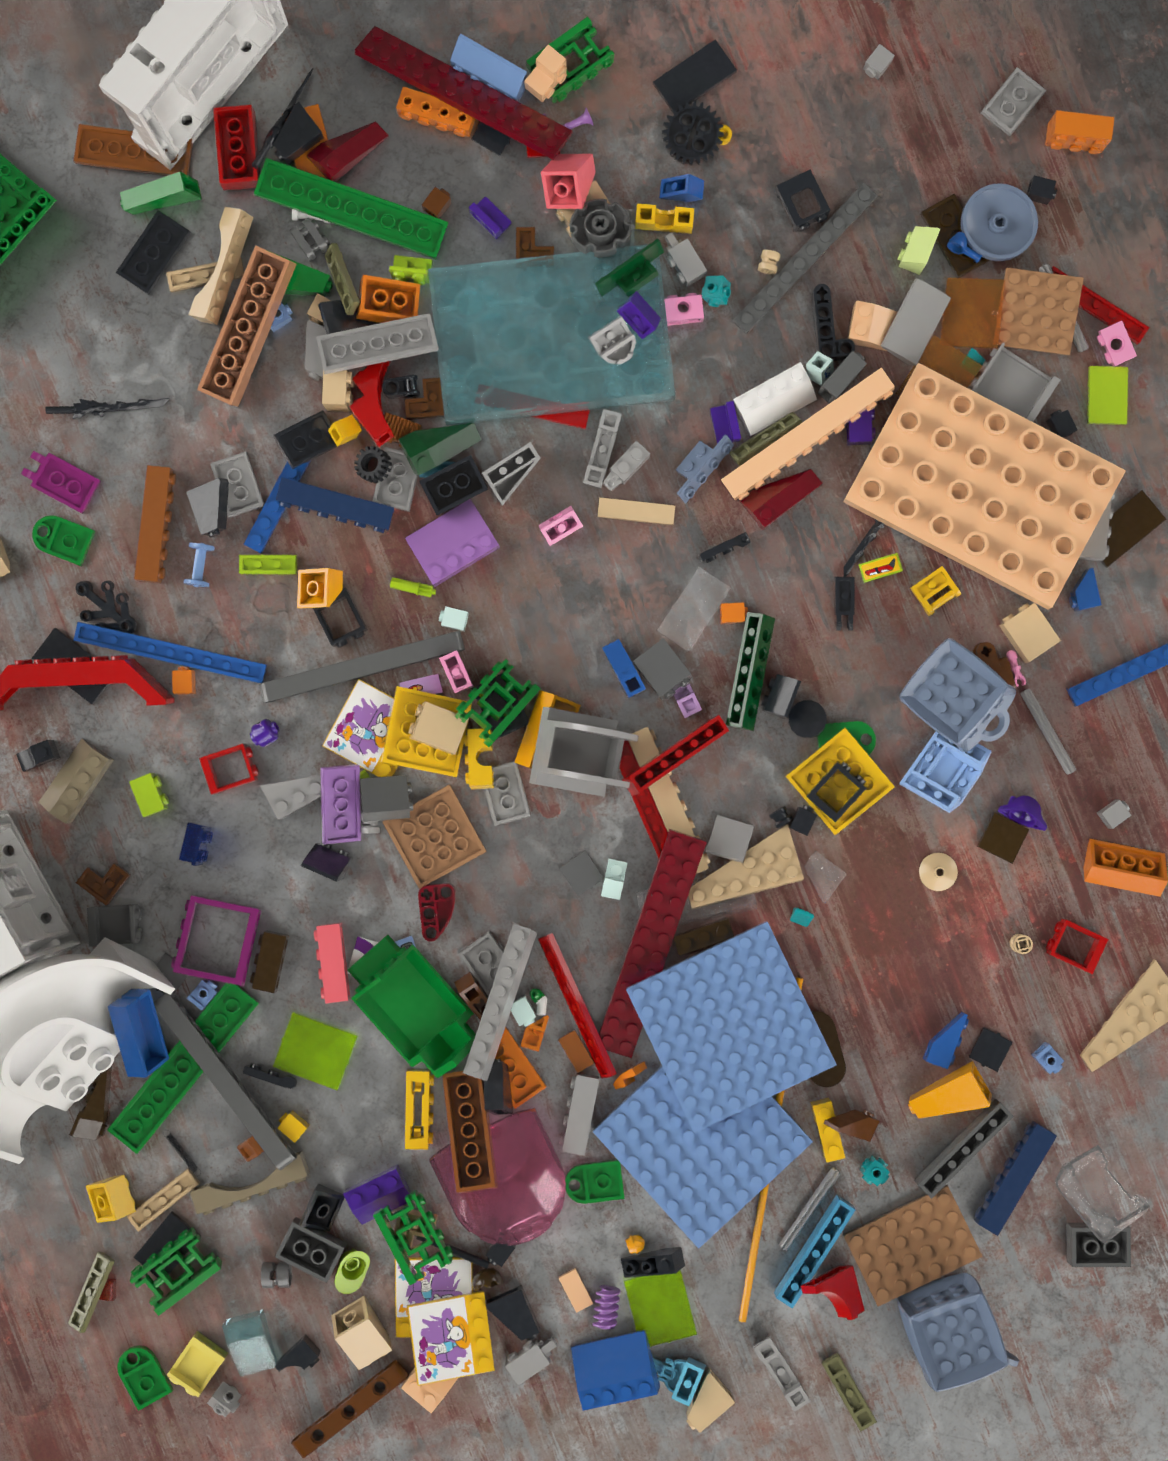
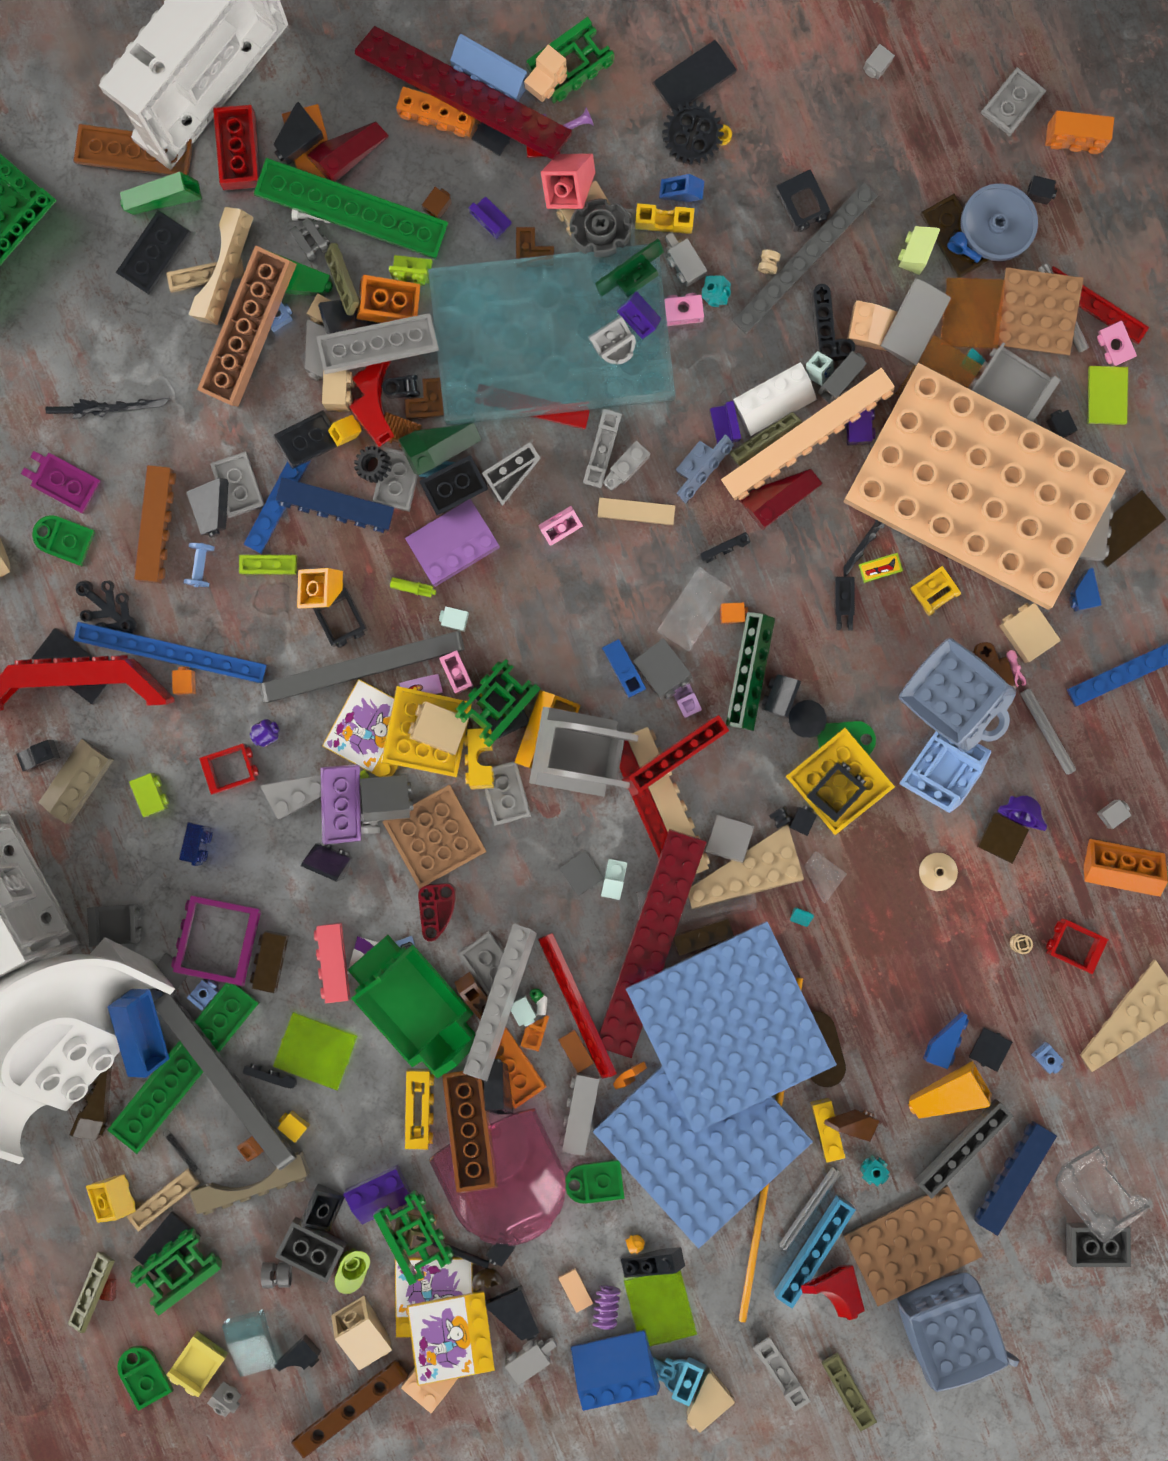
(103, 887): reddish brown plate -> none
(275, 130): black sword -> none

